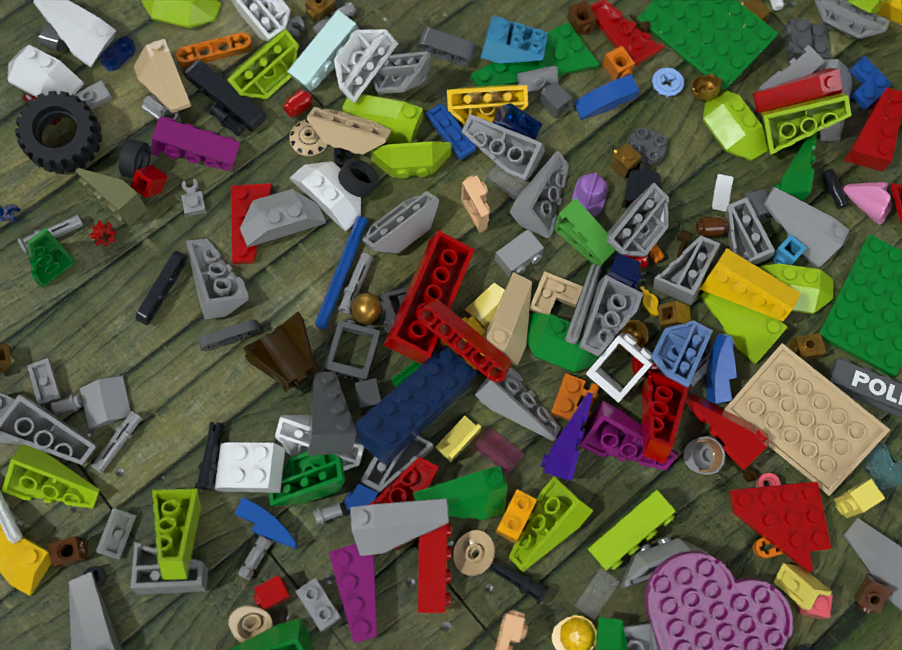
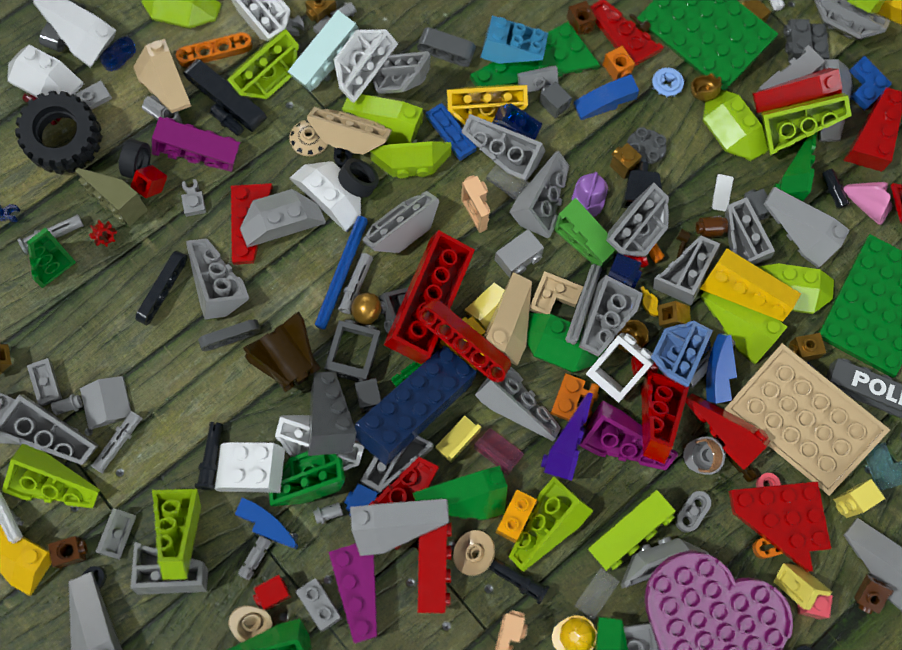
(297, 103): red brick -> none
(692, 512): none -> light grey plate
(788, 251): dark azure brick -> none

